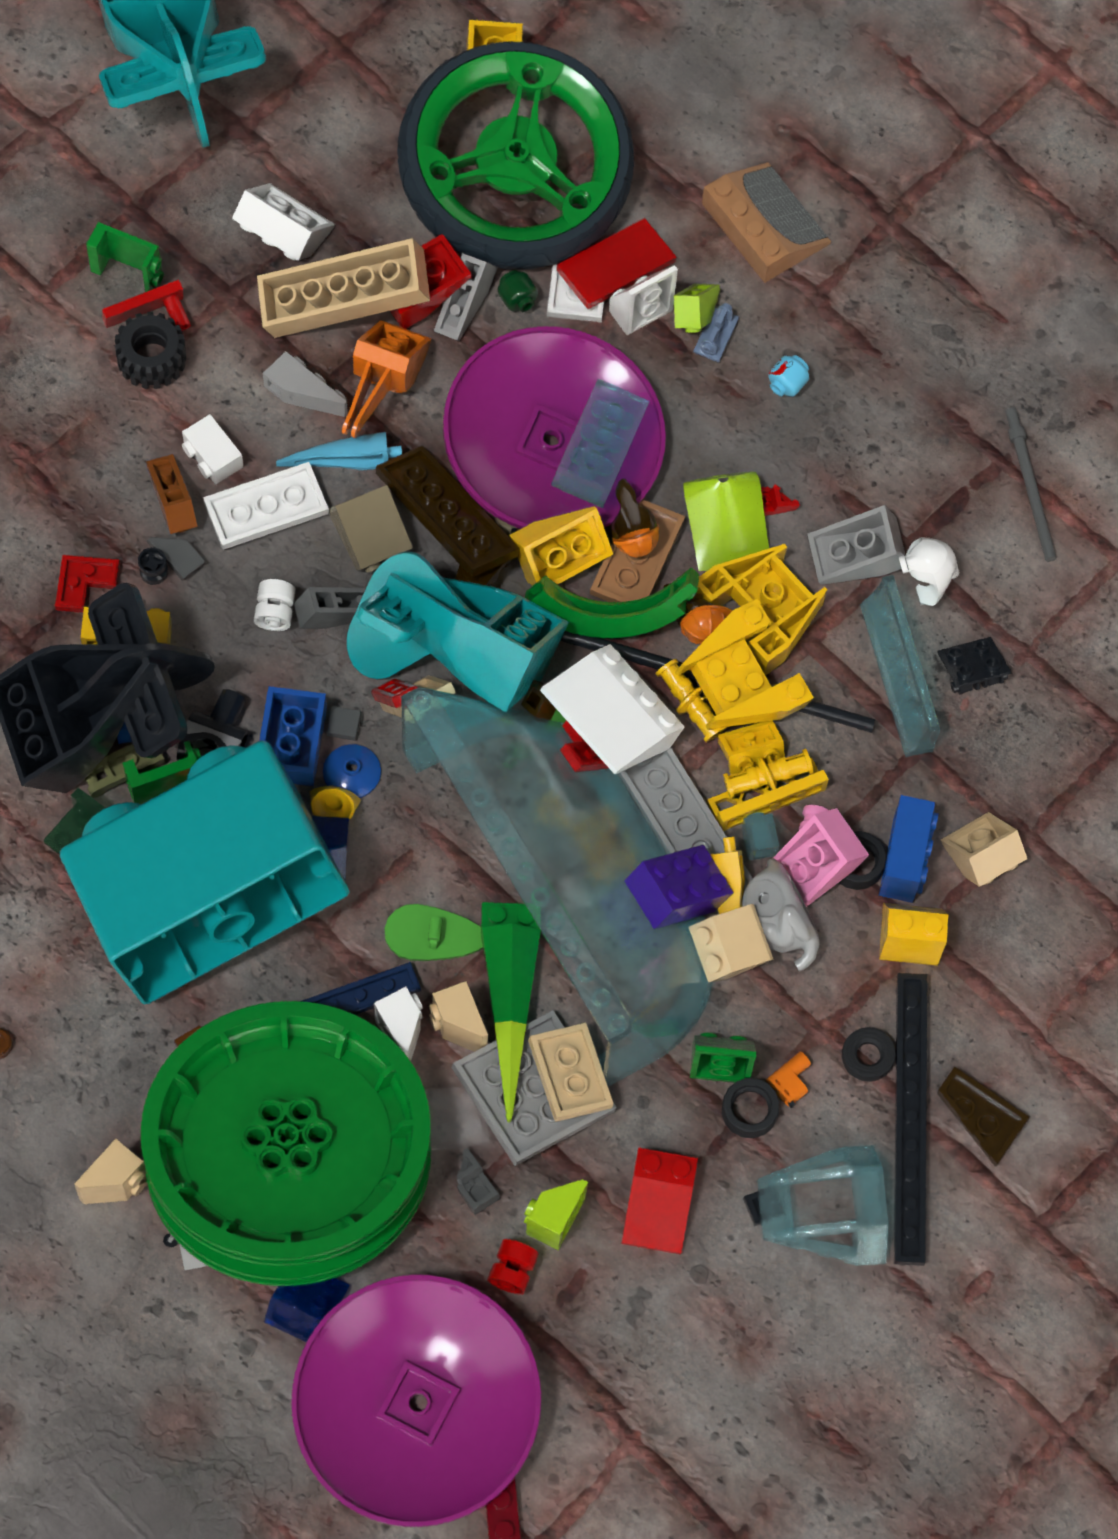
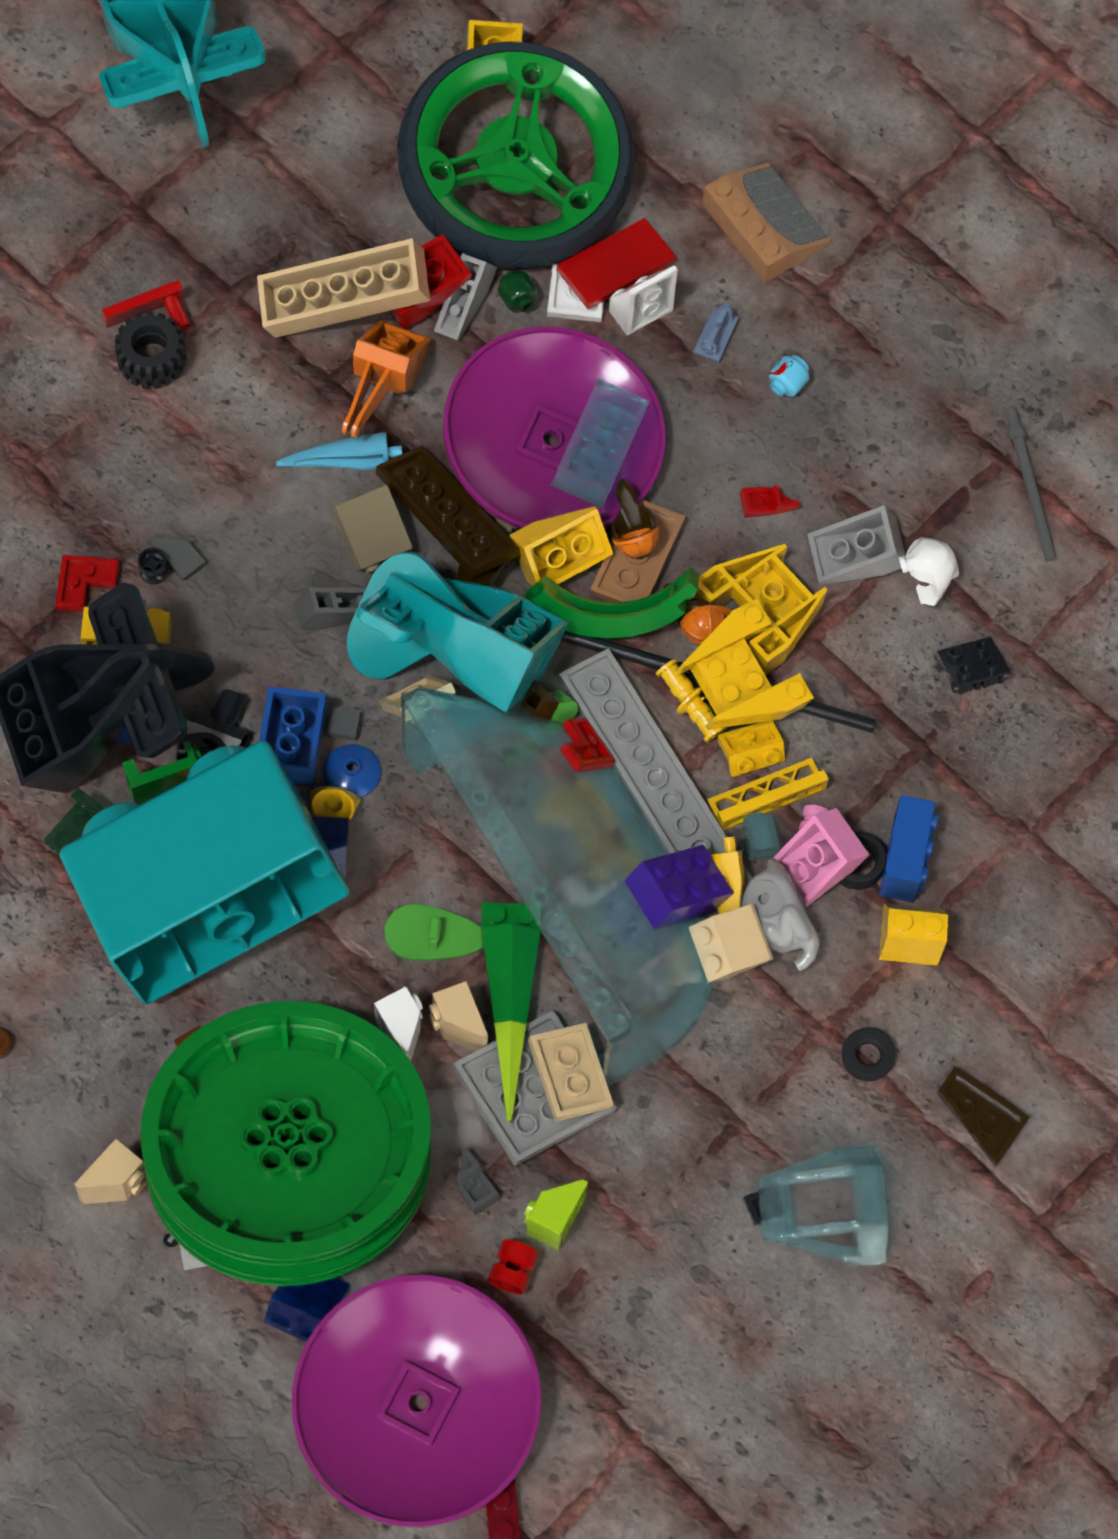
(114, 769): olive plate -> none
(115, 244): green panel -> none
(172, 494): dark orange slope -> none
(212, 450): white brick -> none
(265, 505): white plate -> none
(274, 605): white wheel -> none
(282, 221): white slope -> none
(300, 387): light grey slope -> none
(362, 994): dark blue tile -> none
(391, 692): red tile -> none
(613, 709): white slope -> none
(659, 1201): red slope -> none
(695, 306): lime slope -> none
(722, 1058): green slope -> none
(725, 517): lime piece -> none
(759, 1087): black tyre -> none
(764, 774): yellow piece -> none
(786, 1080): orange piece -> none
(900, 669): clear light blue arch -> none
(910, 1120): black plate -> none
(985, 849): tan slope -> none

